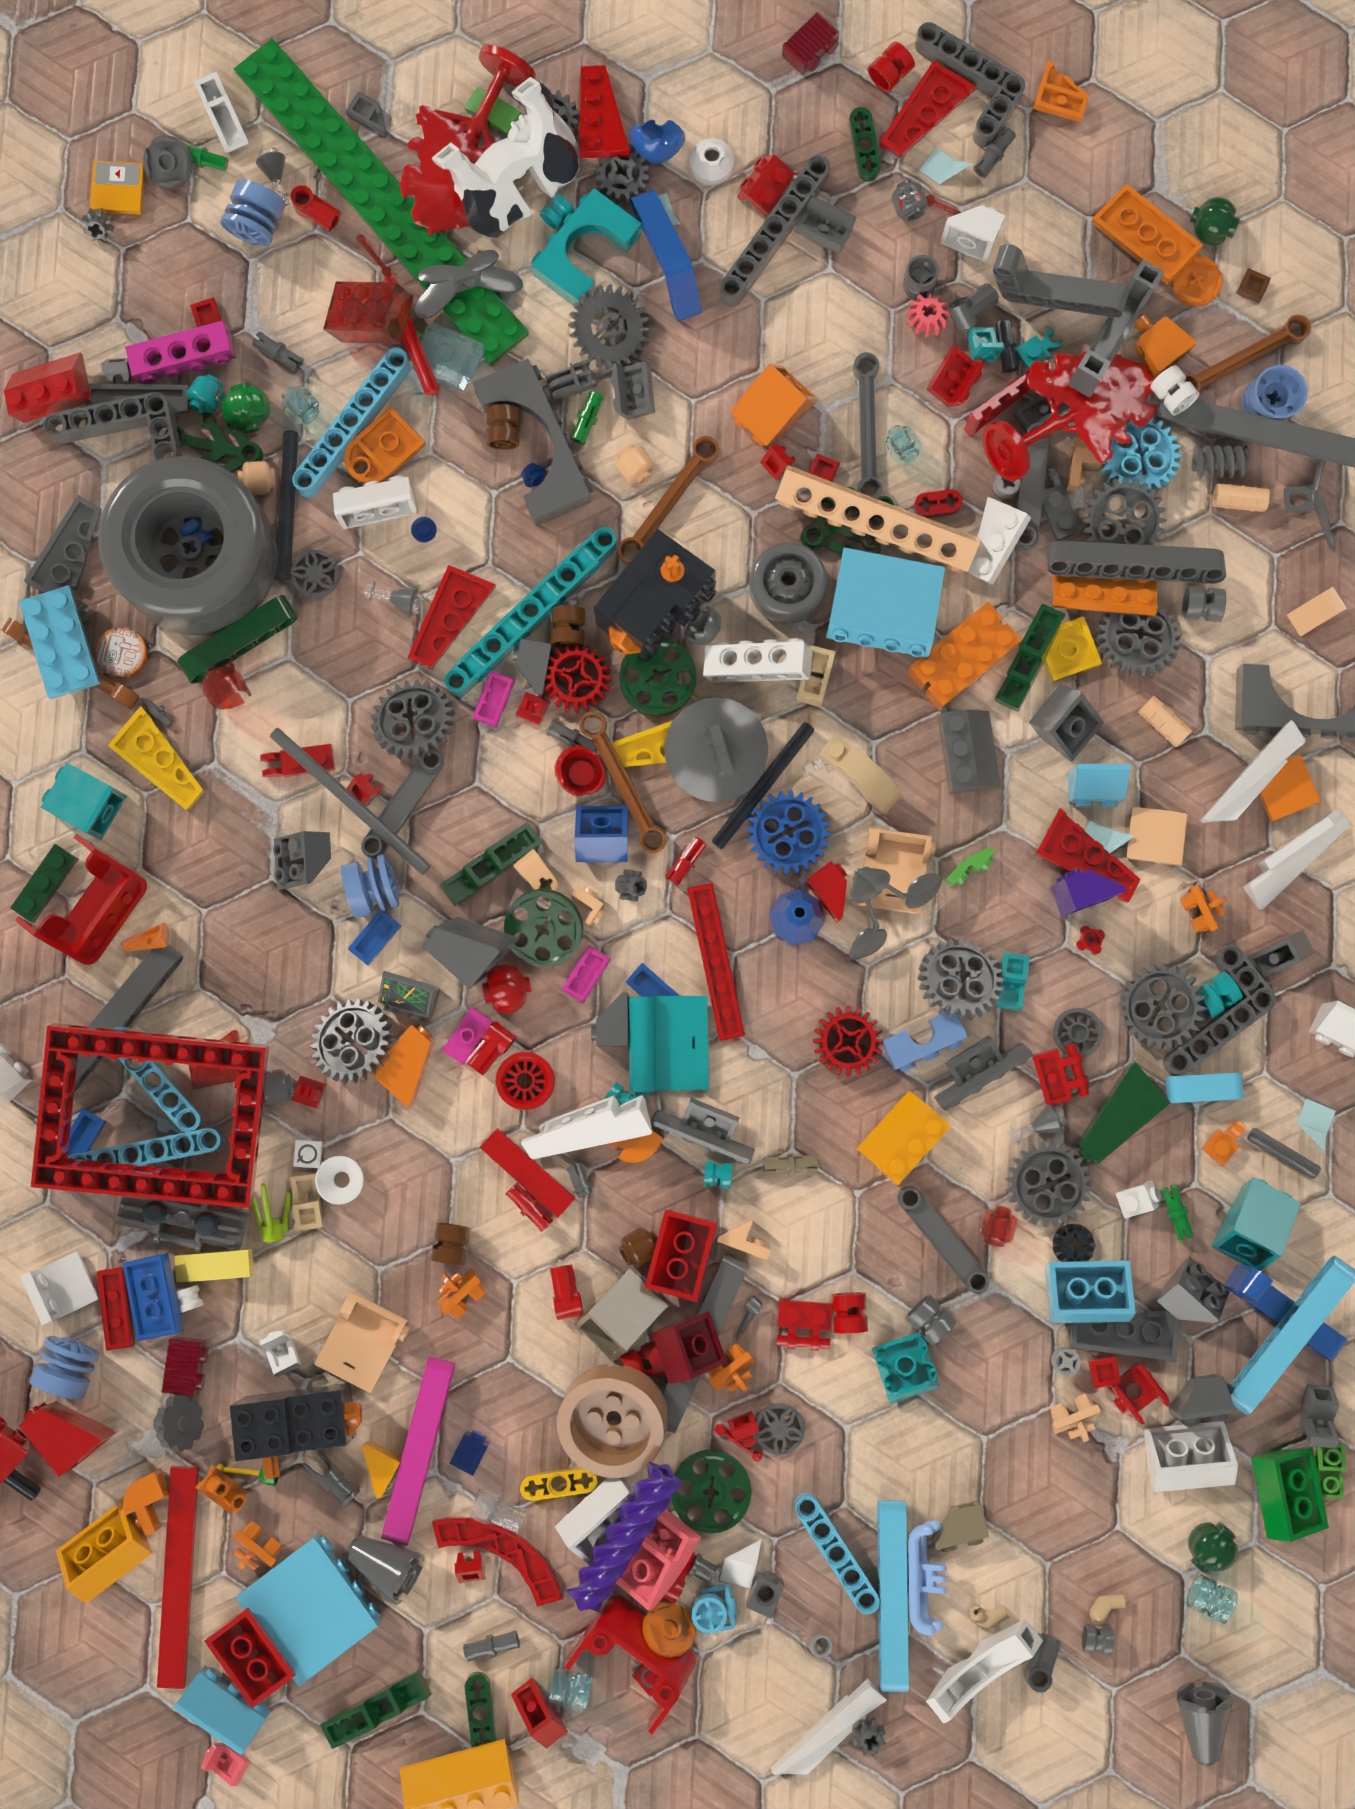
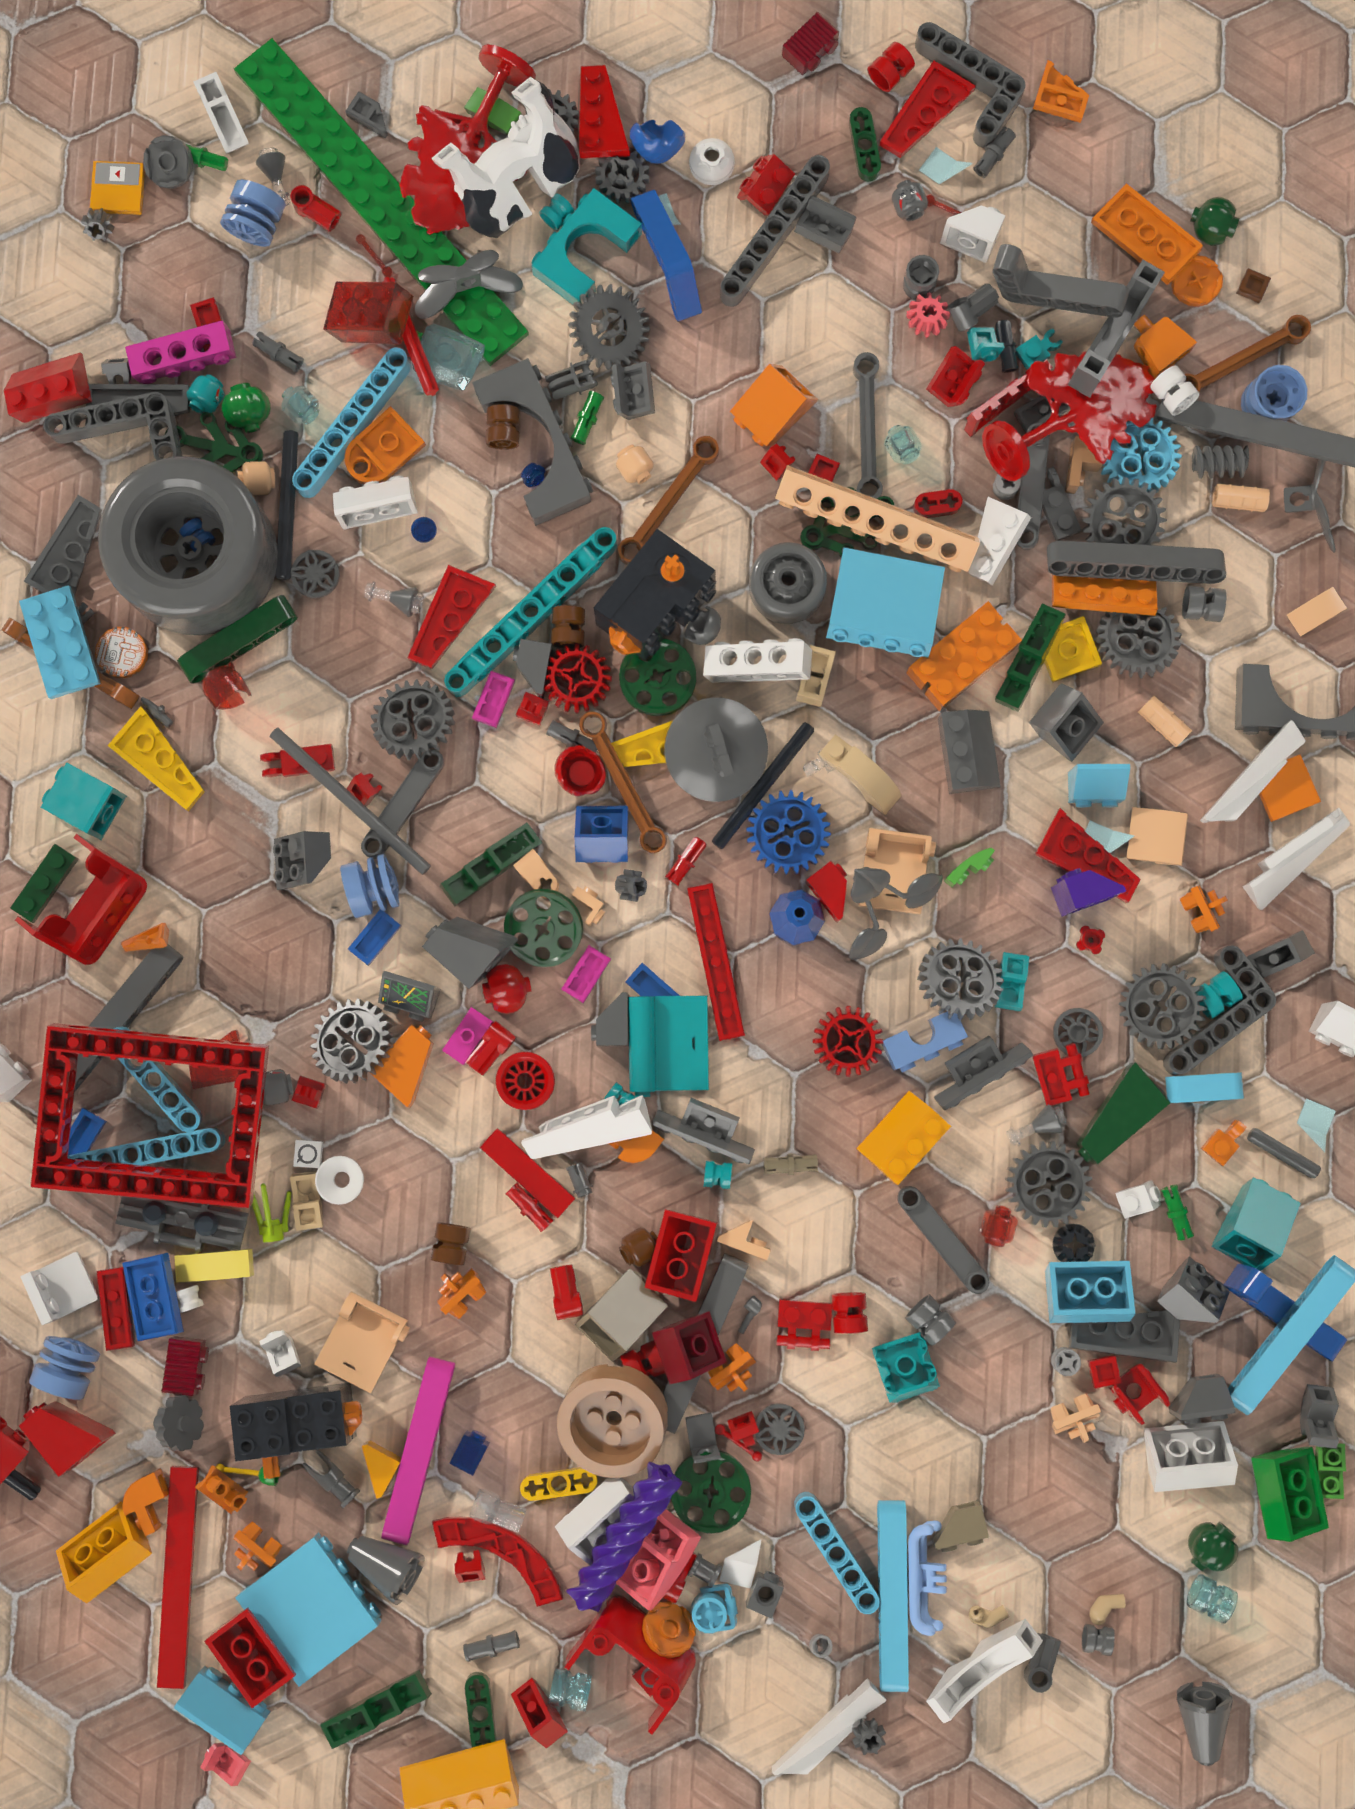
(702, 1437): none -> dark grey bracket

